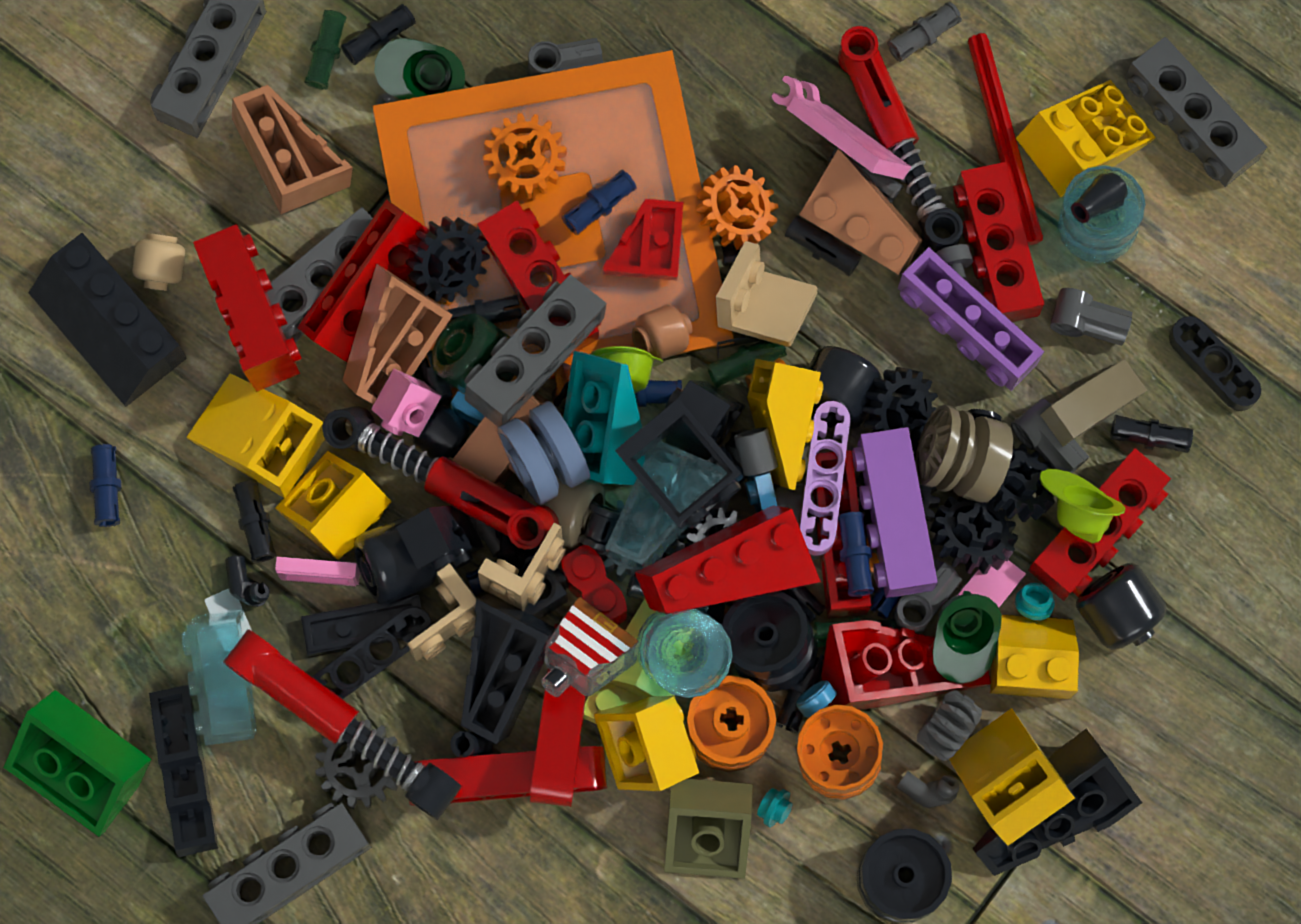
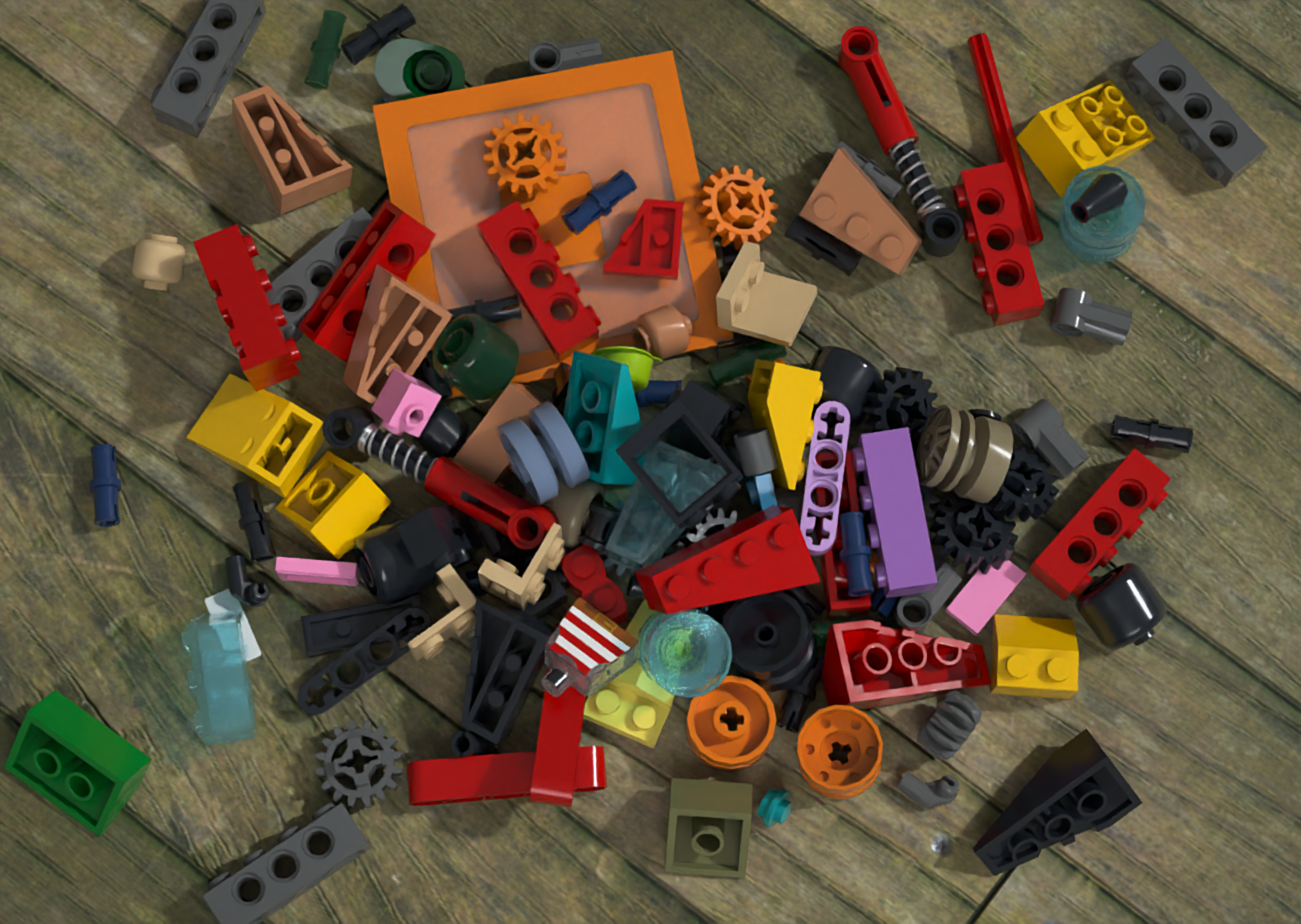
(105, 320): black slope -> none
(183, 771): black slope -> none
(336, 721): piece -> none
(447, 259): black gear -> none
(465, 410): dark azure tile -> none
(501, 399): dark grey brick -> none
(647, 744): yellow slope -> none
(816, 698): dark azure tile -> none
(840, 130): bright pink tile -> none
(884, 891): black wheel -> none
(924, 31): dark grey pin -> none
(957, 257): dark grey tile -> none
(966, 637): dark green piece -> none
(969, 319): medium lavender brick -> none
(1010, 777): yellow slope -> none
(1035, 601): teal plate -> none
(1080, 504): lime piece -> none
(1093, 402): dark tan slope -> none
(1213, 380): black beam -> none

